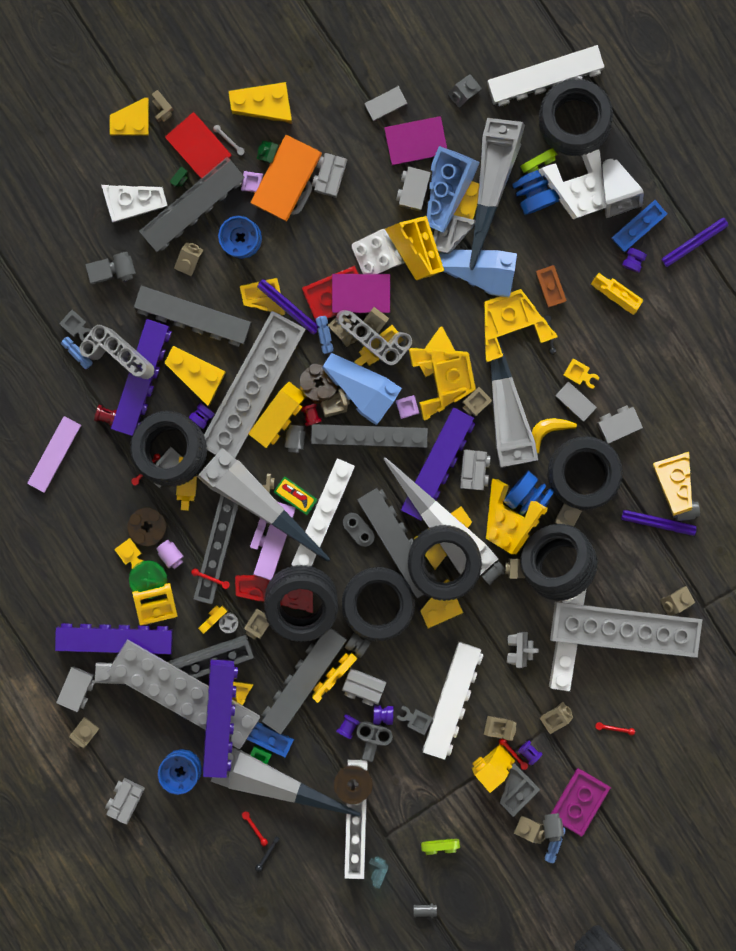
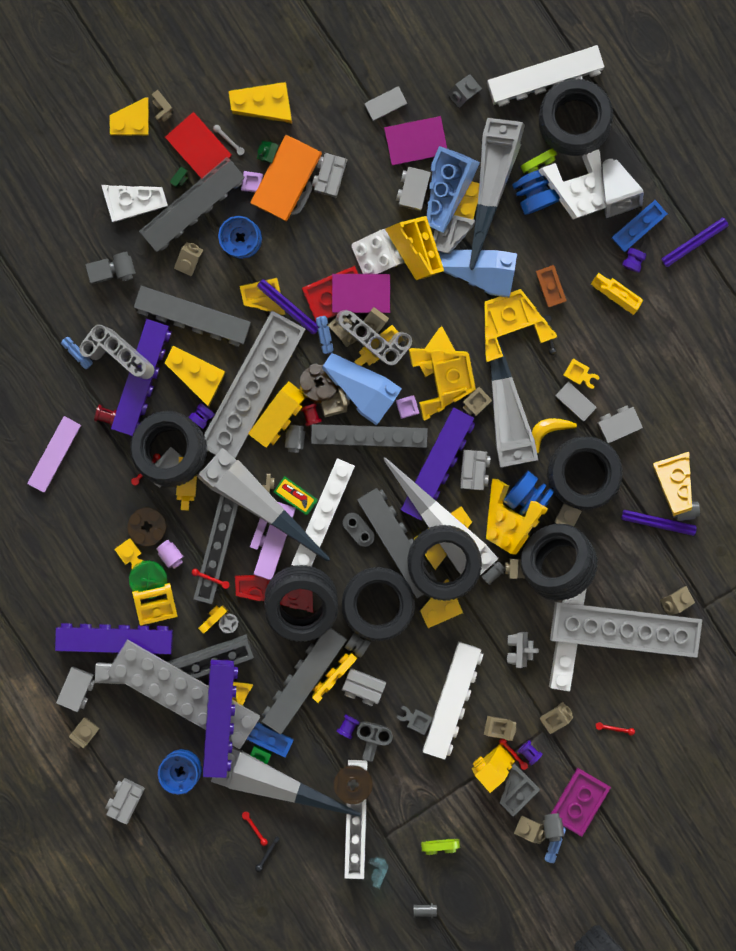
(74, 324): dark grey plate -> none
(256, 625): dark tan bracket -> none
(384, 715): dark purple wheel -> none

